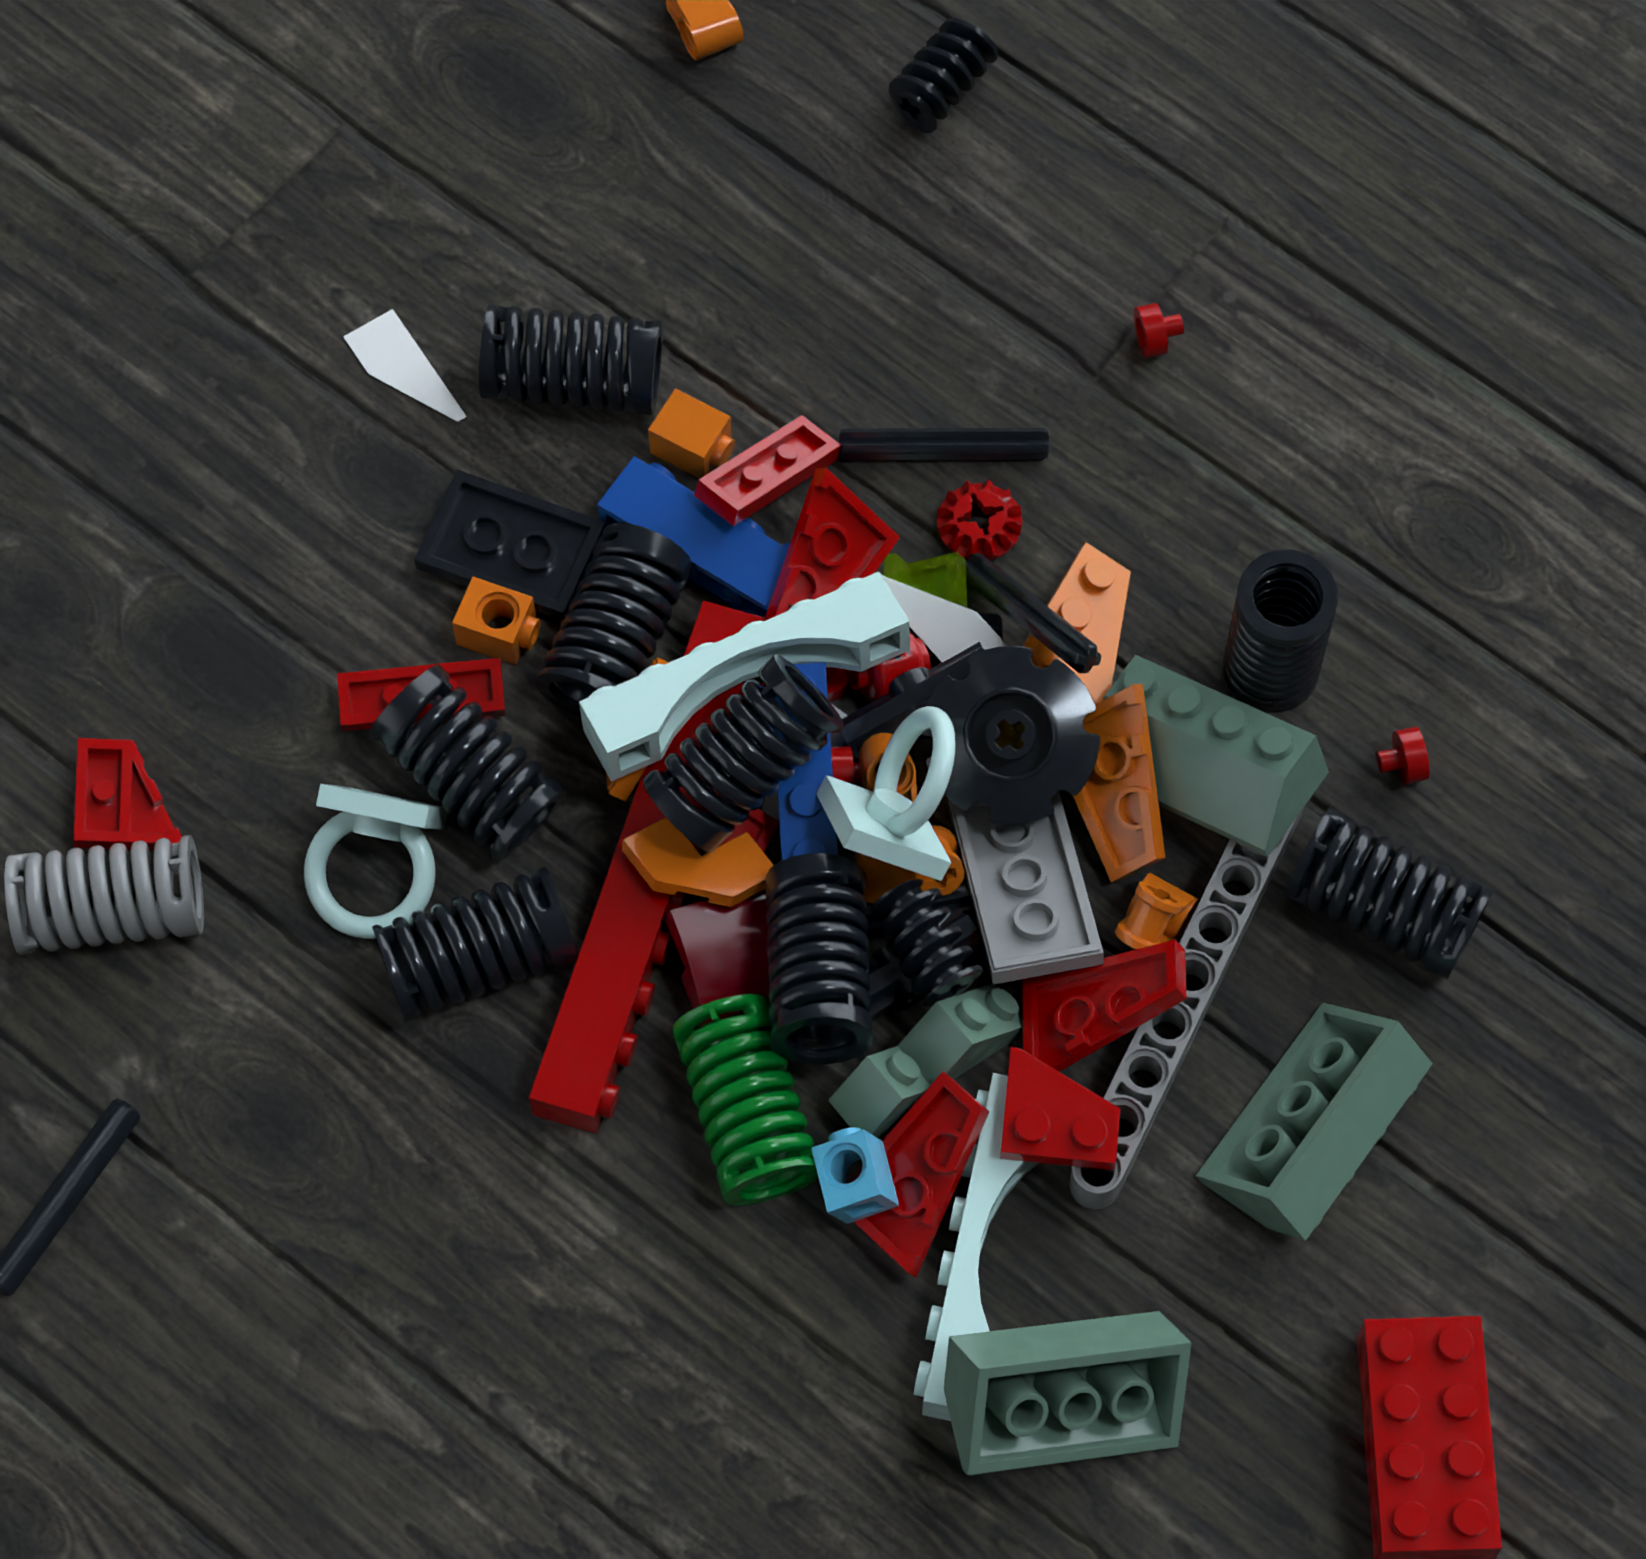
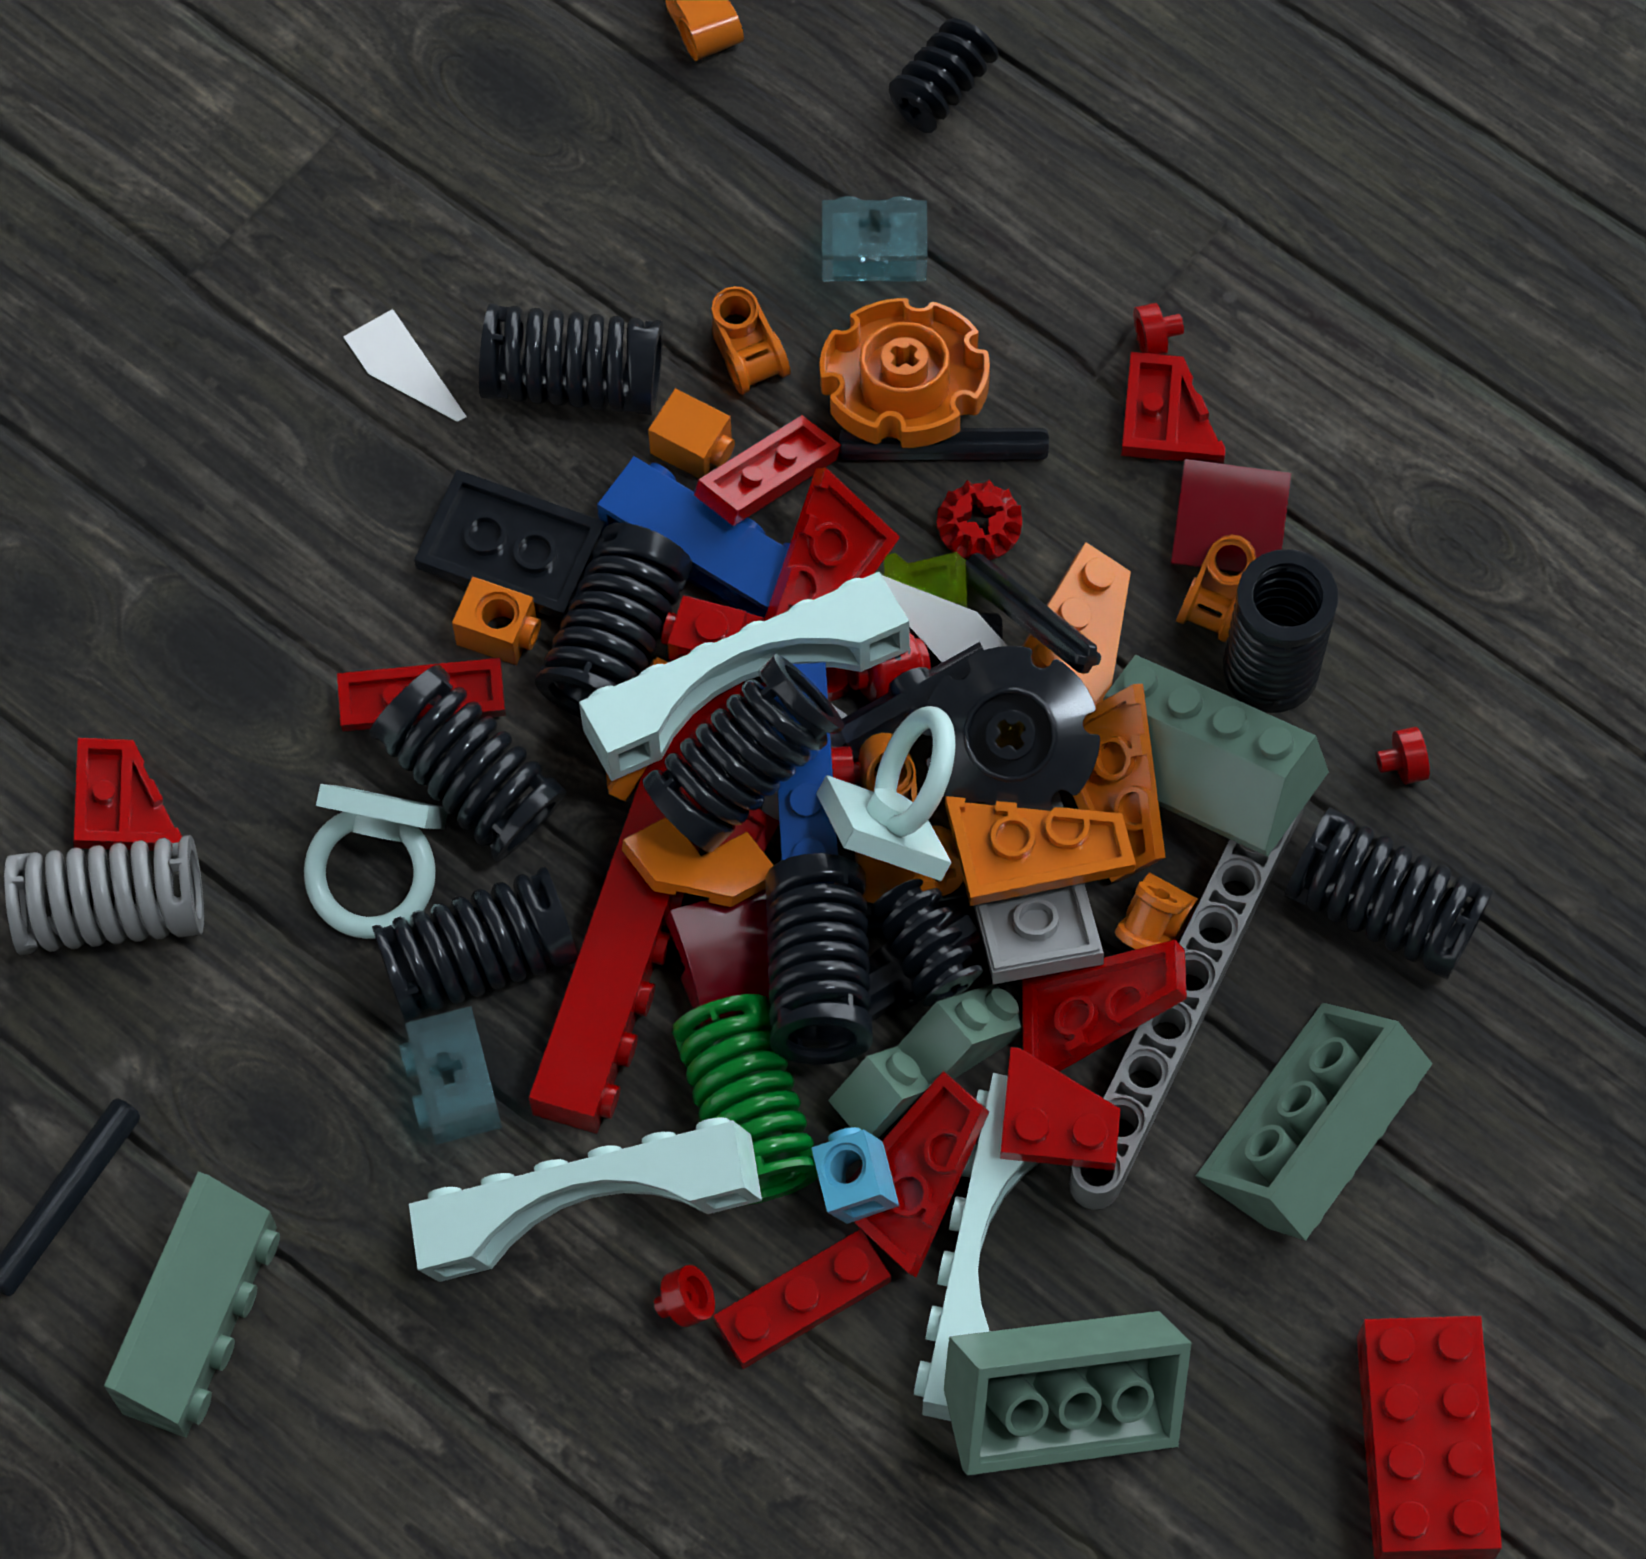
(192, 1307): none -> sand green slope
(446, 1044): none -> clear light blue brick
(474, 1227): none -> light aqua arch
(685, 1296): none -> red tile
(698, 624): none -> red bracket
(749, 348): none -> orange piece
(802, 1298): none -> red plate
(854, 255): none -> clear light blue brick
(904, 372): none -> orange piece
(1031, 851): none -> orange wing
(1166, 413): none -> red wing
(1214, 590): none -> orange piece
(1224, 502): none -> dark red slope

